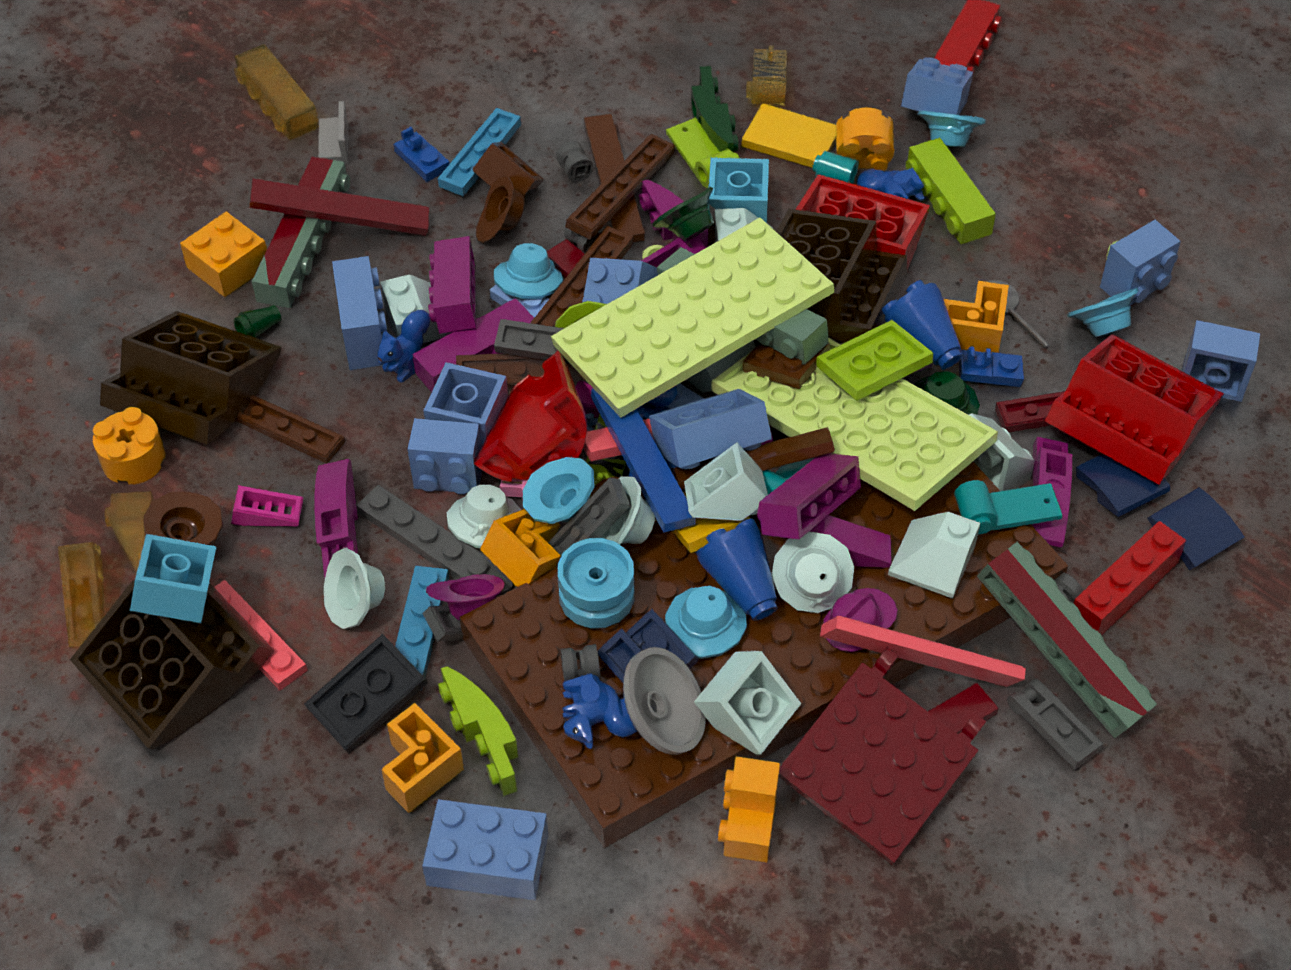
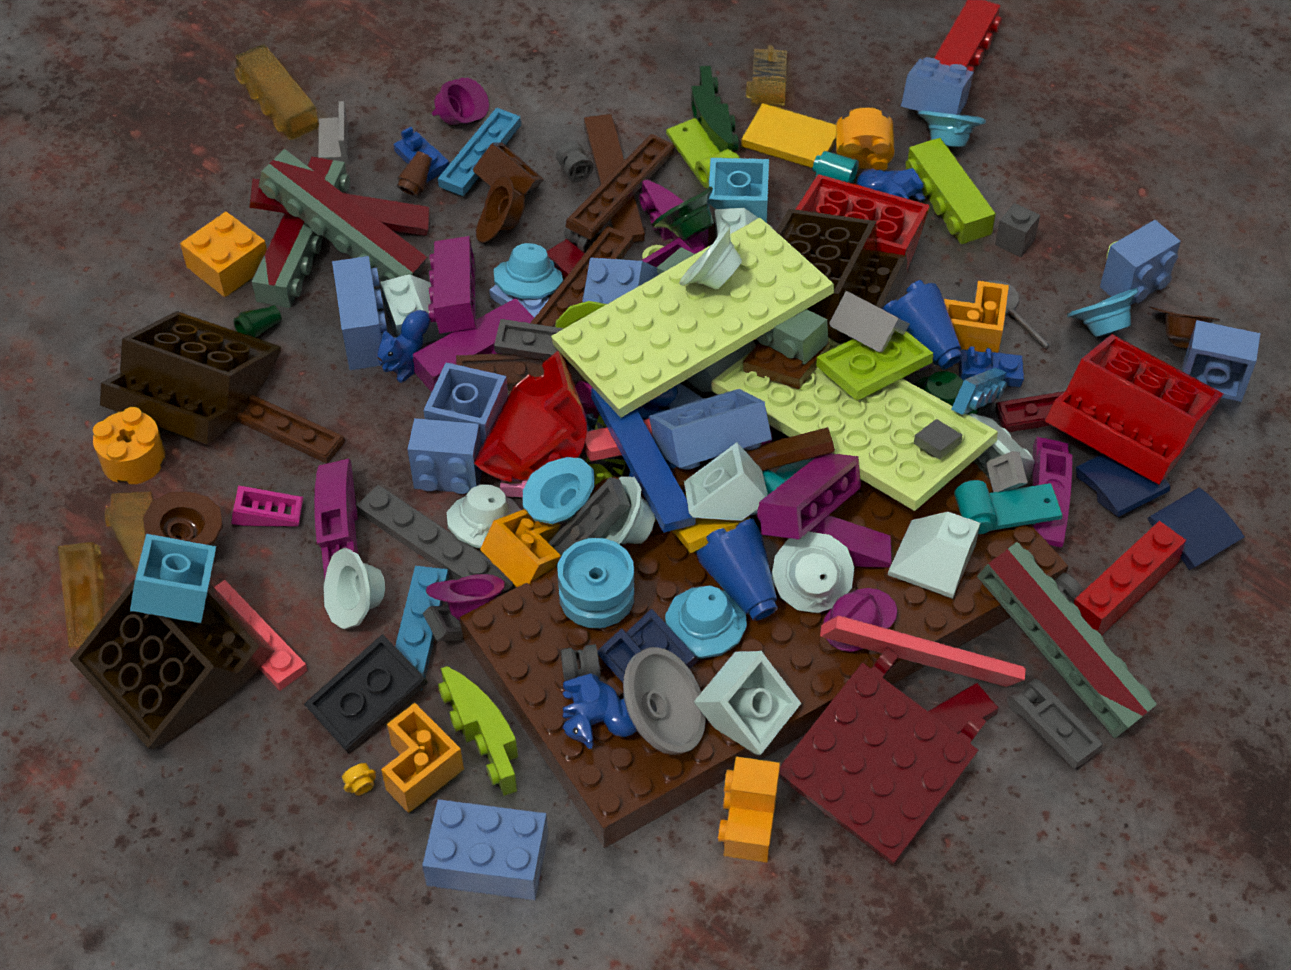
(338, 217): none -> brick
(359, 779): none -> yellow plate
(414, 176): none -> reddish brown cone
(461, 102): none -> magenta piece
(715, 264): none -> light aqua hat
(866, 322): none -> light grey panel
(938, 439): none -> dark grey tile
(980, 390): none -> dark azure plate
(1006, 472): none -> light grey plate
(1017, 230): none -> dark grey brick
(1181, 326): none -> reddish brown piece

